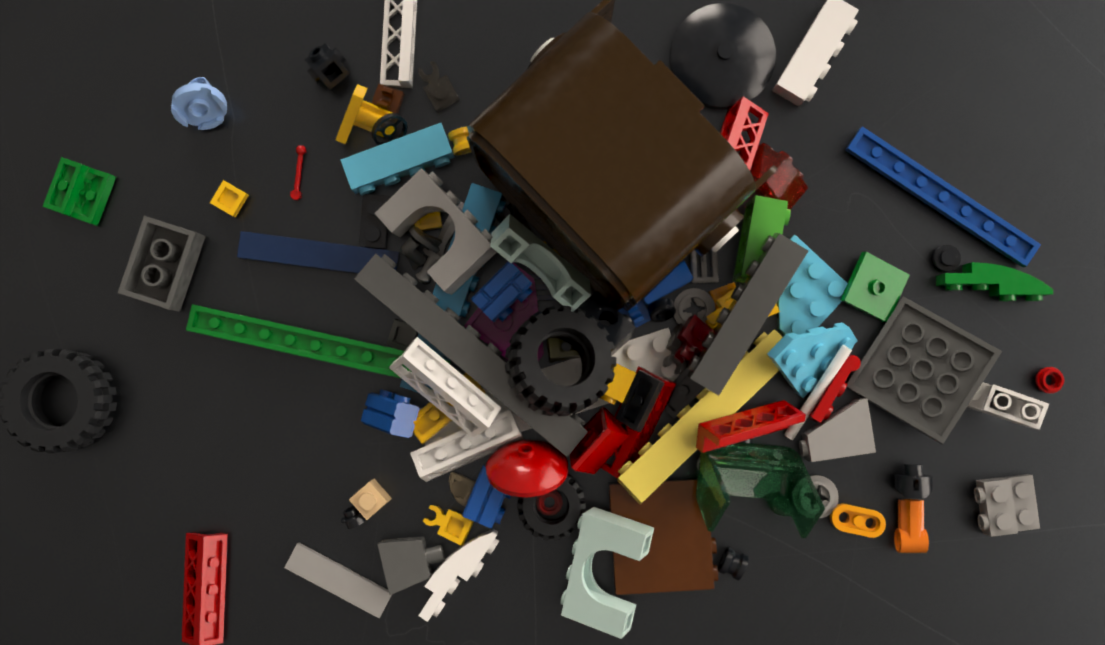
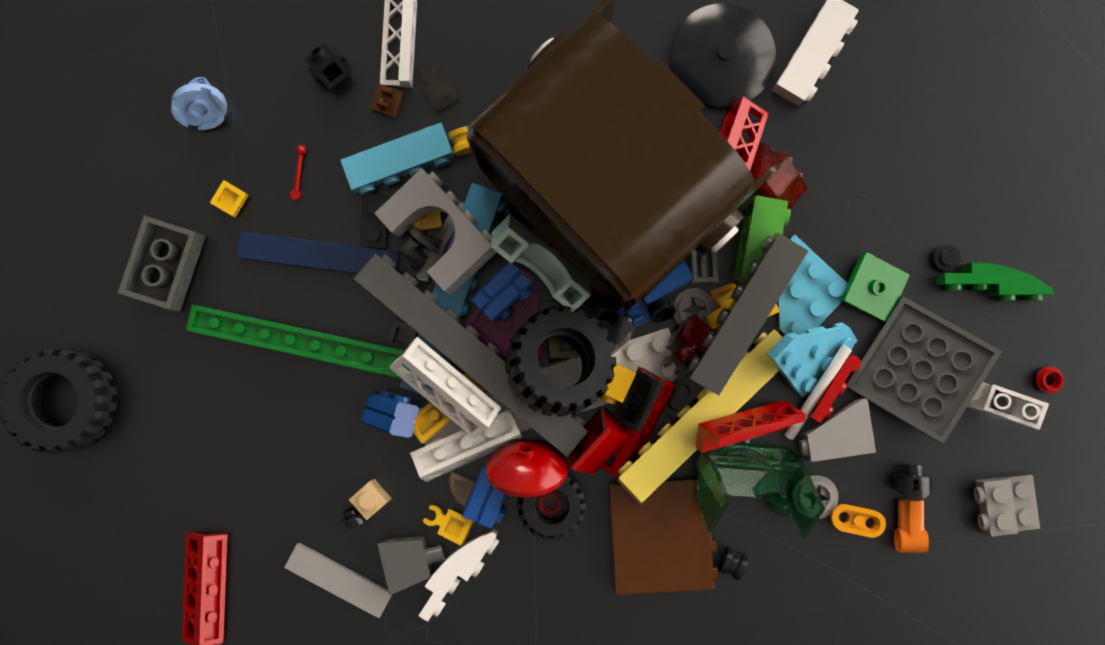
(79, 191): green slope -> none
(370, 118): yellow piece -> none
(583, 598): light aqua arch -> none
(943, 197): blue plate -> none

